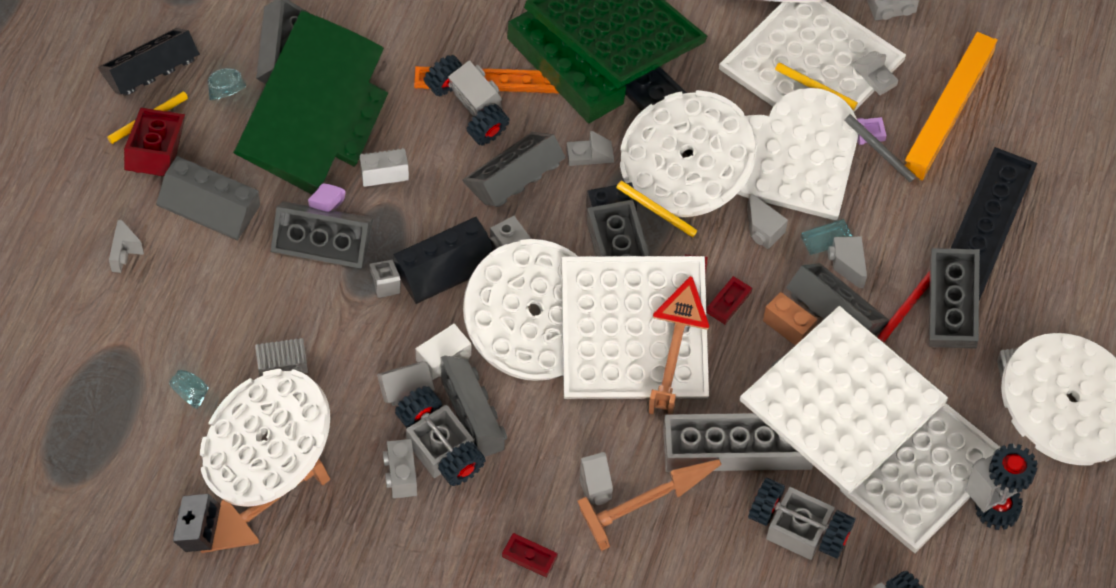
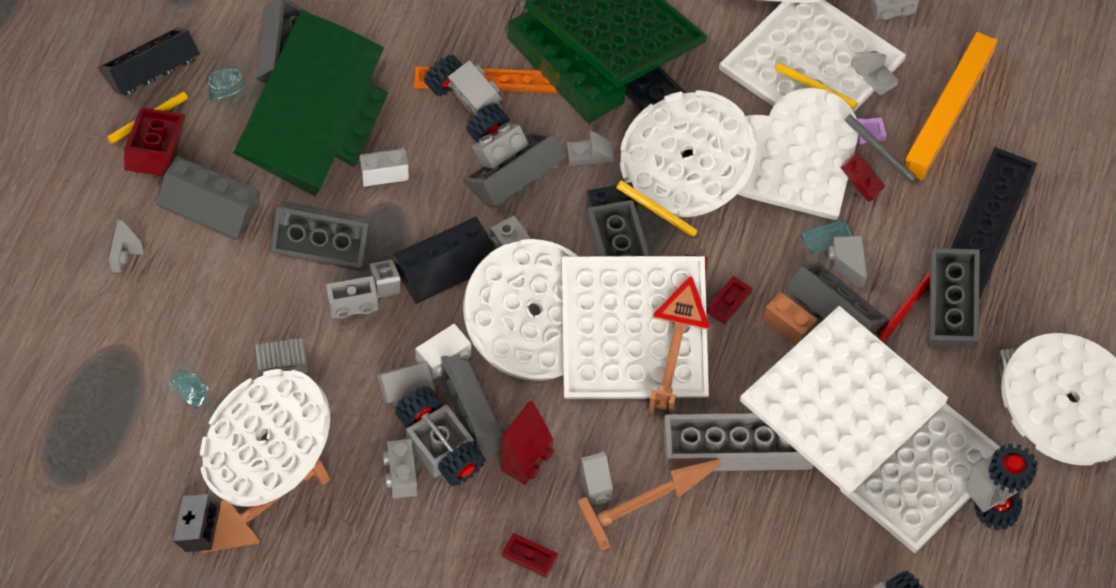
(327, 197): lavender tile -> none
(352, 297): none -> light grey brick
(500, 145): none -> light grey brick
(526, 445): none -> dark red slope
(764, 222): light grey slope -> none
(800, 521): brick -> none
(862, 176): none -> dark red plate

